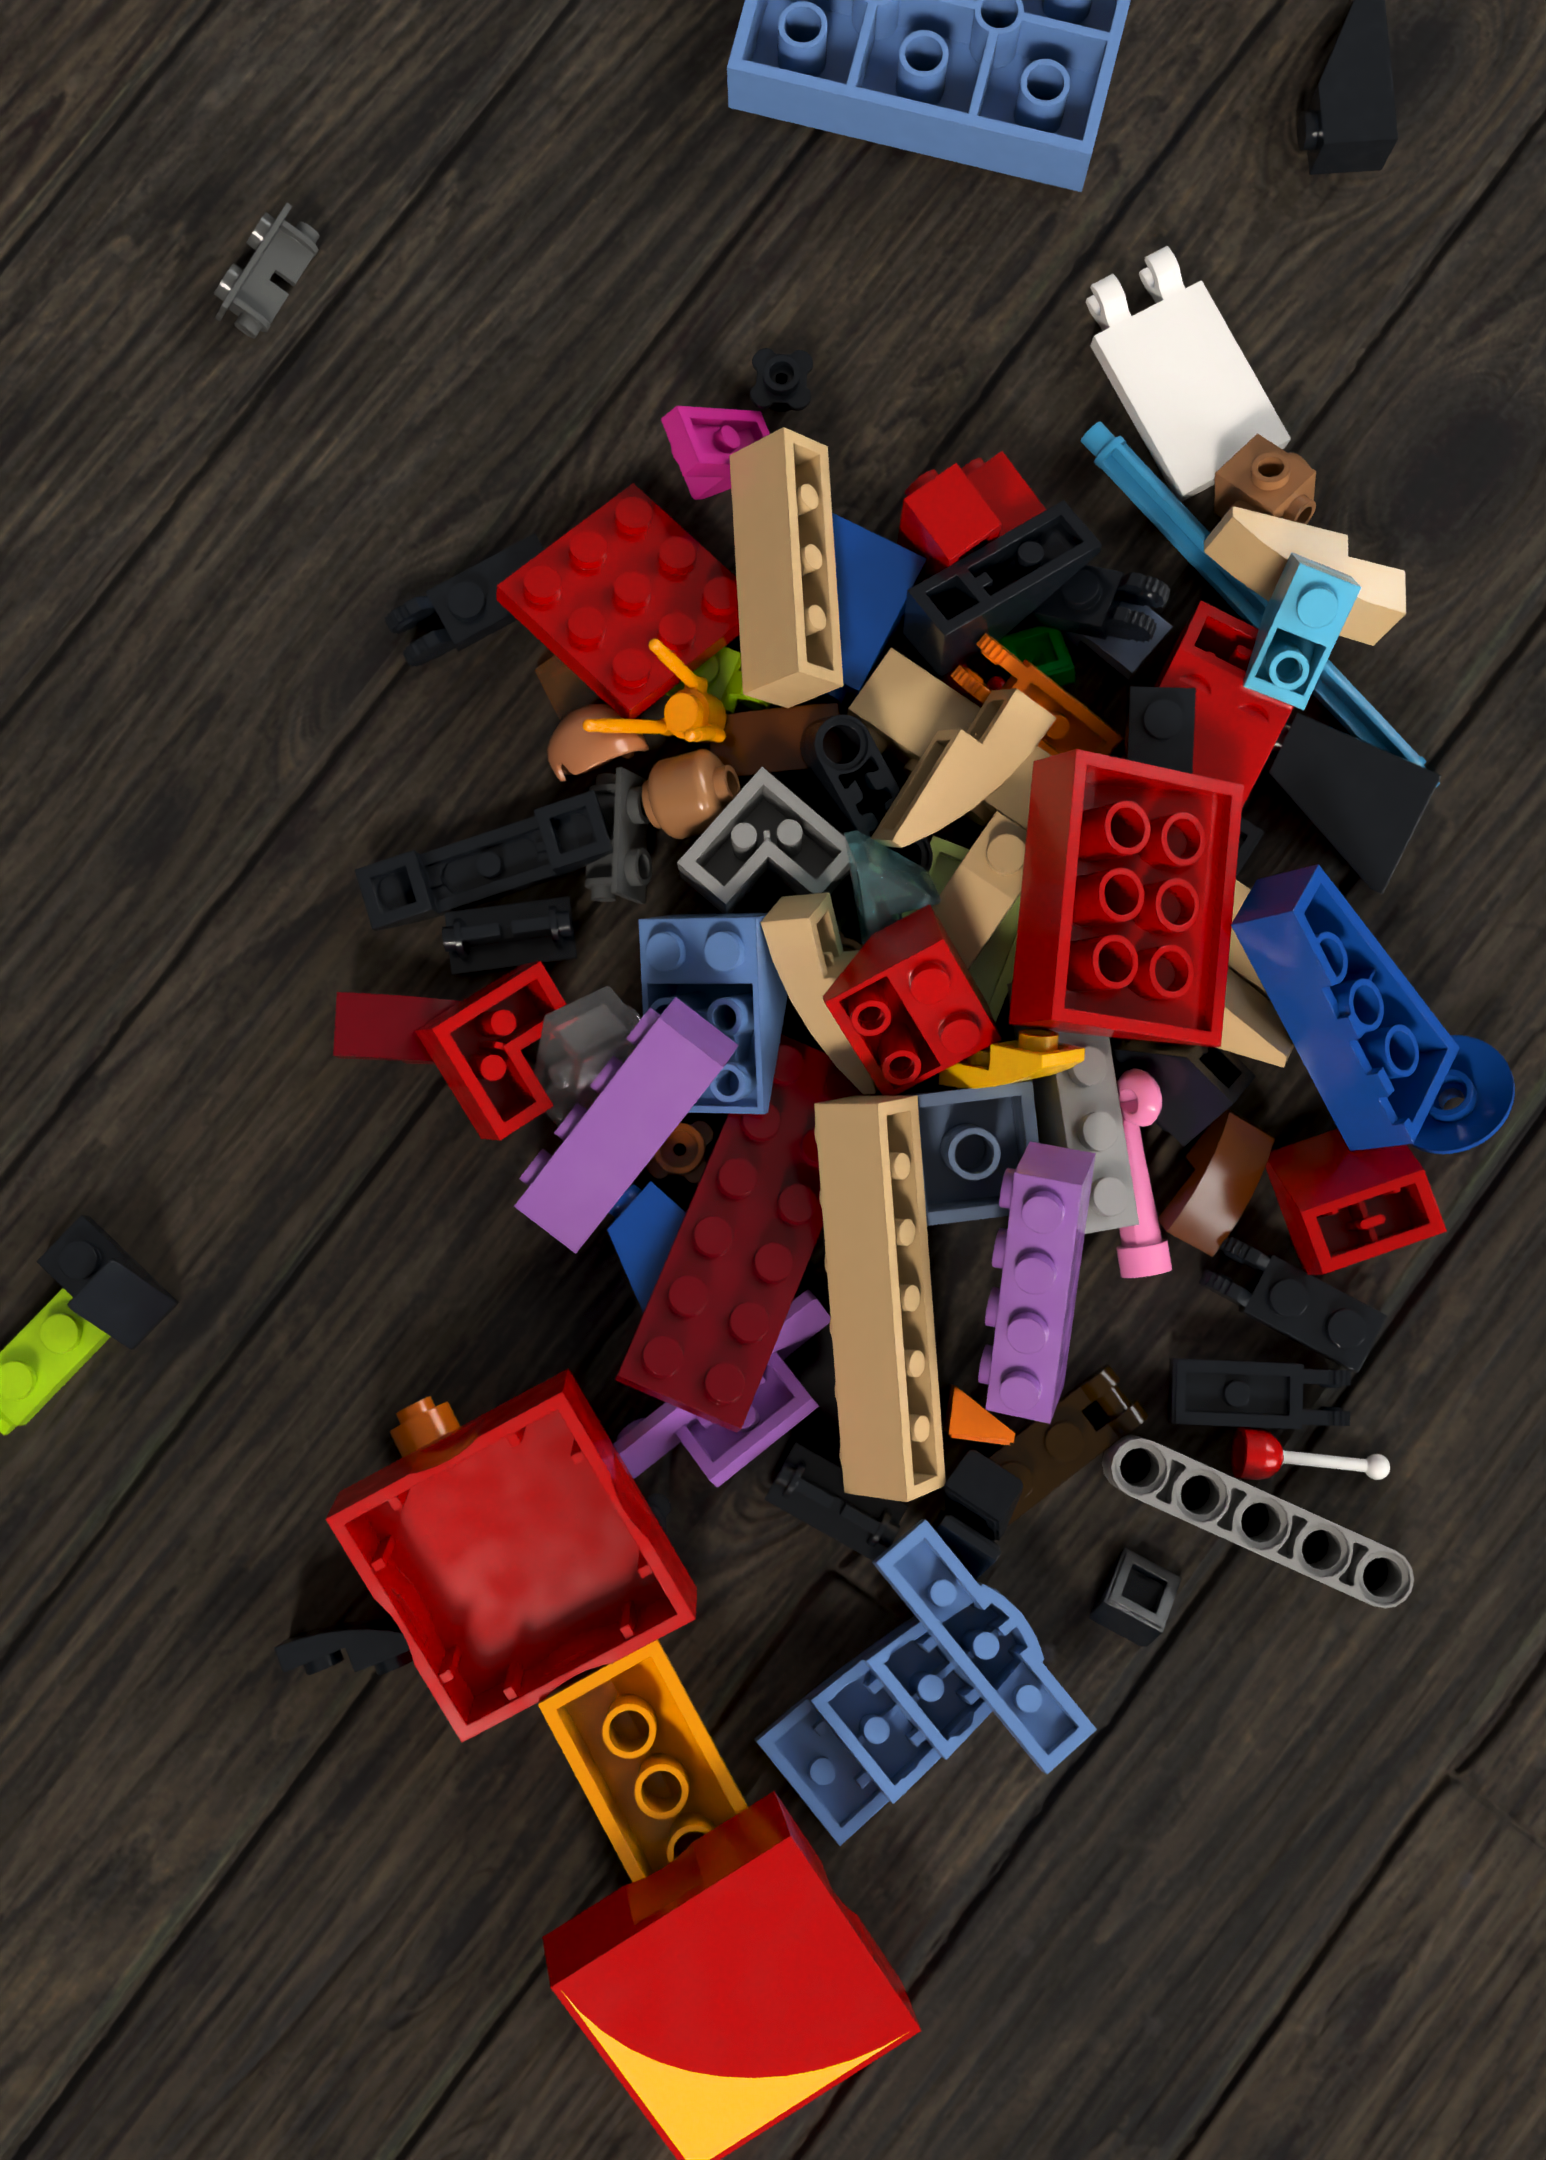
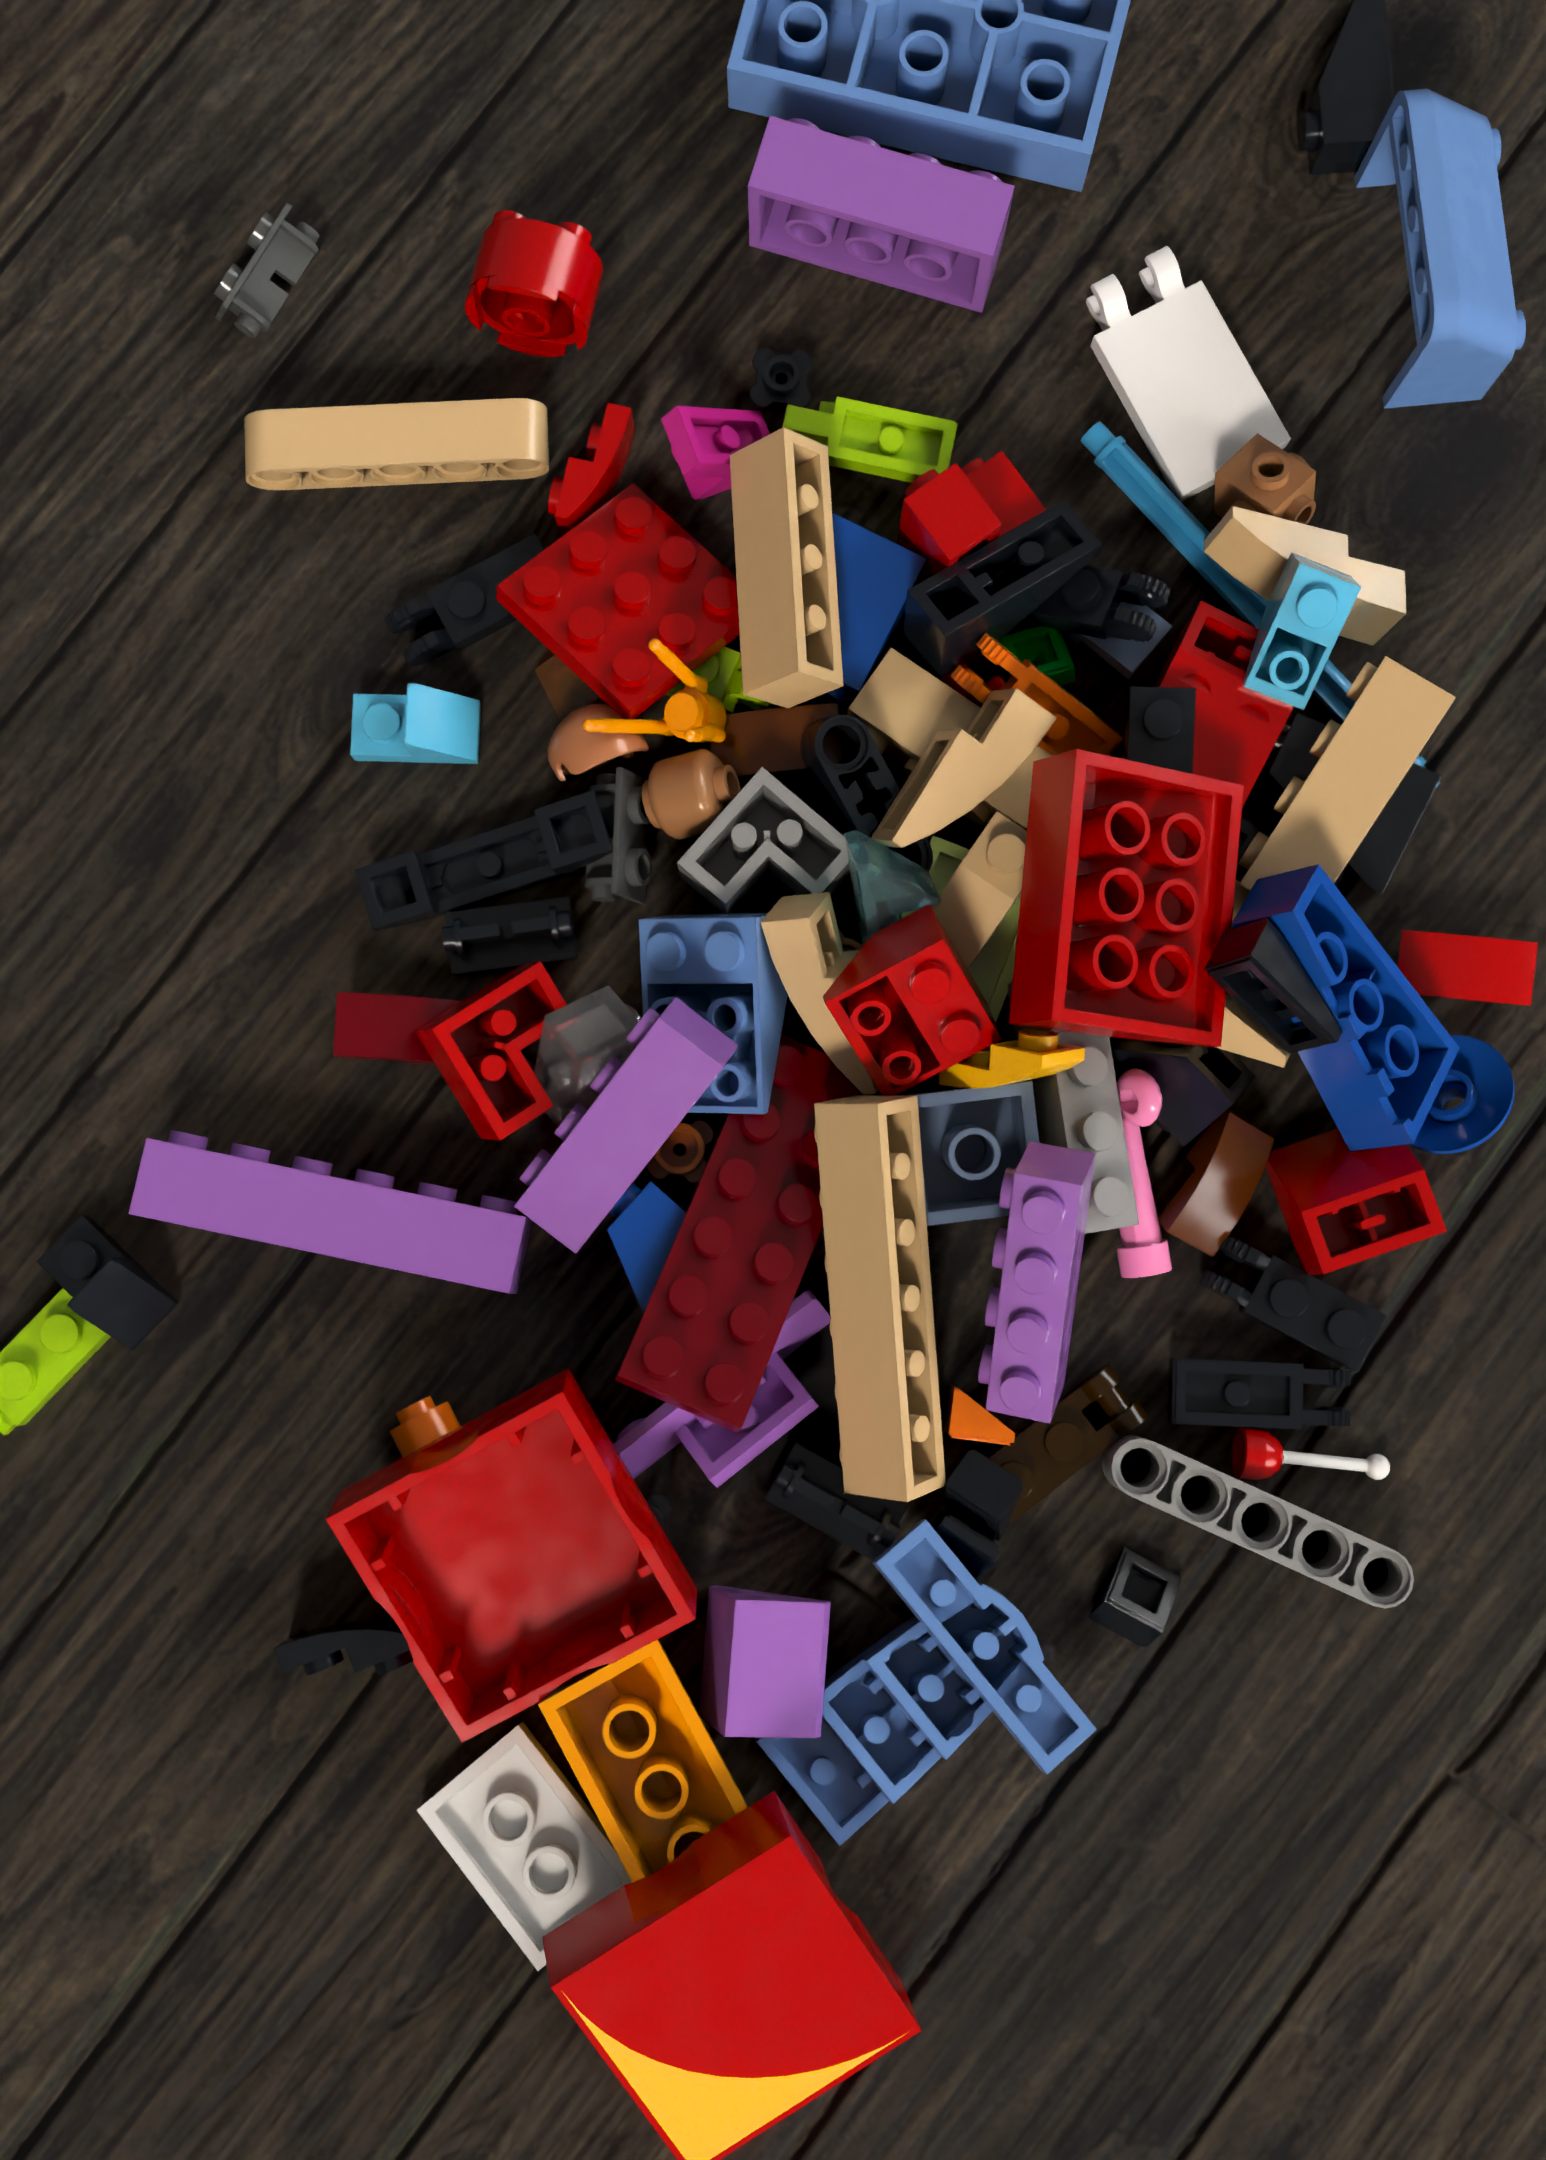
(332, 1214): none -> medium lavender brick
(396, 444): none -> tan beam
(416, 727): none -> medium azure slope
(525, 1840): none -> white tile
(535, 284): none -> red brick
(592, 480): none -> red slope
(764, 1664): none -> medium lavender slope
(876, 437): none -> lime hinge
(877, 212): none -> medium lavender brick
(1272, 987): none -> black slope
(1354, 774): none -> tan brick
(1453, 246): none -> medium blue windscreen
(1469, 967): none -> red slope

